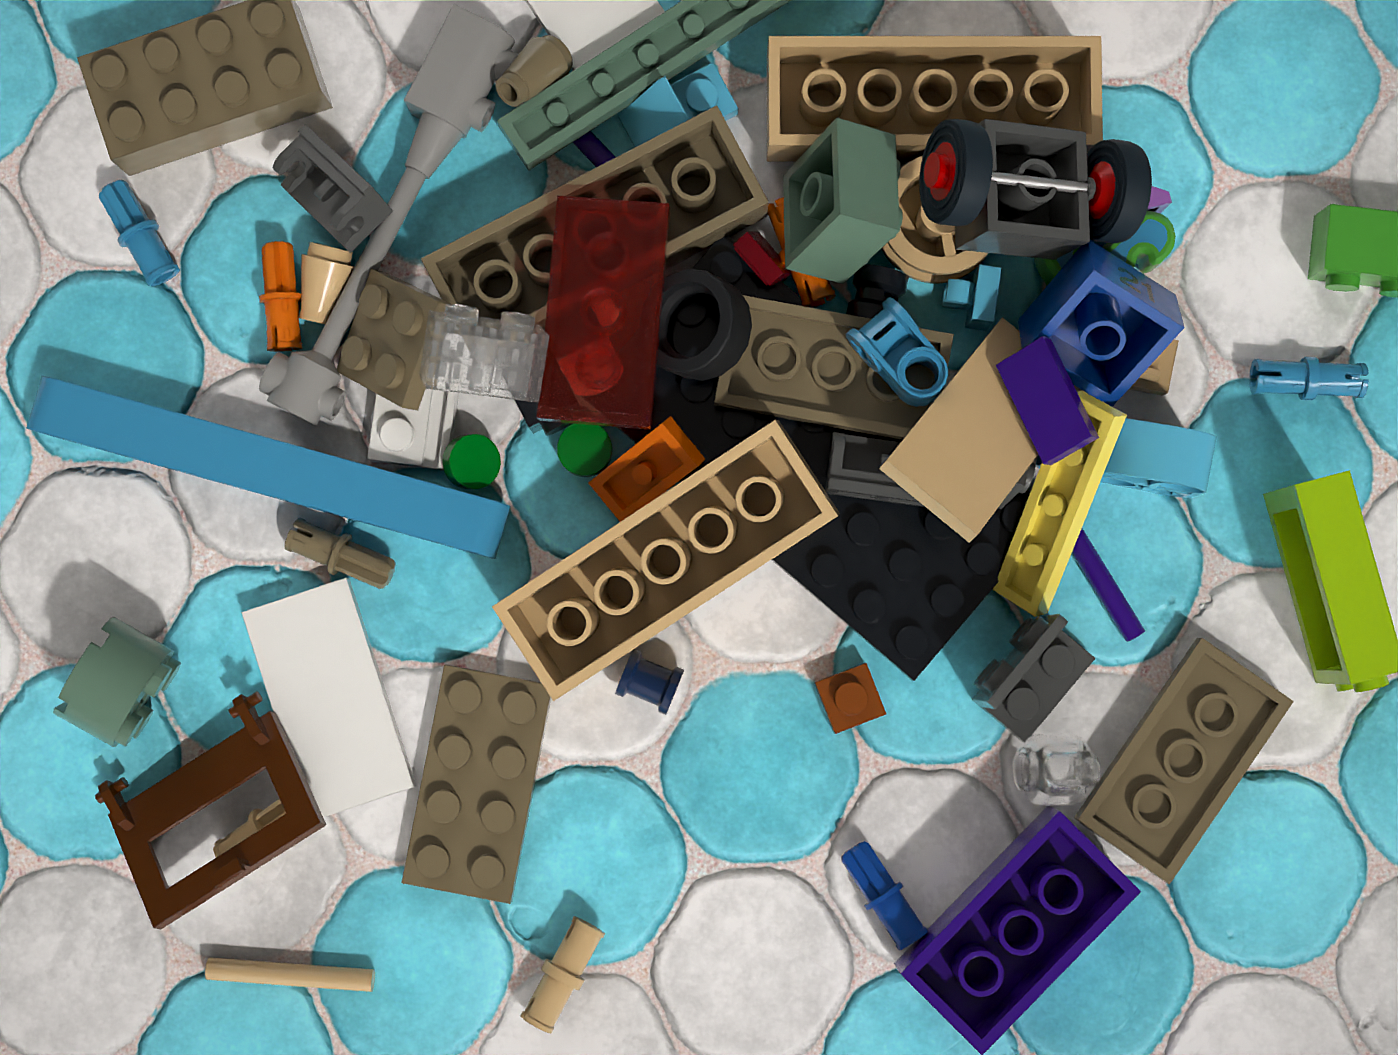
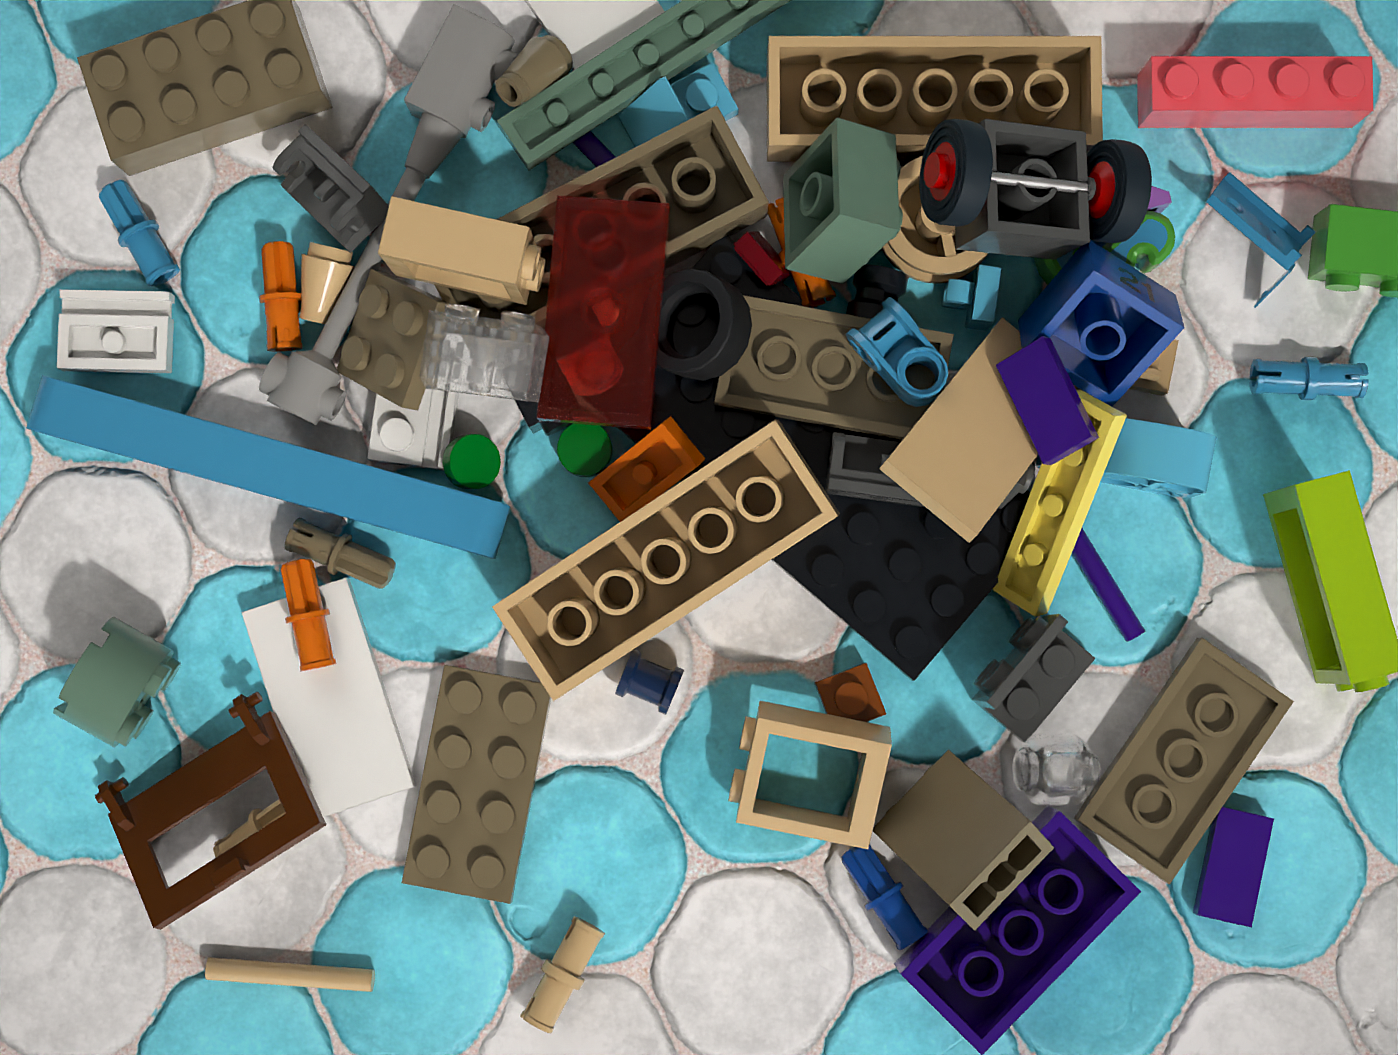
(115, 331): none -> white plate
(307, 614): none -> orange axle
(461, 251): none -> tan window
(820, 728): none -> tan window
(963, 839): none -> dark tan brick
(1233, 866): none -> dark purple tile
(1254, 91): none -> coral brick
(1259, 224): none -> dark azure piece

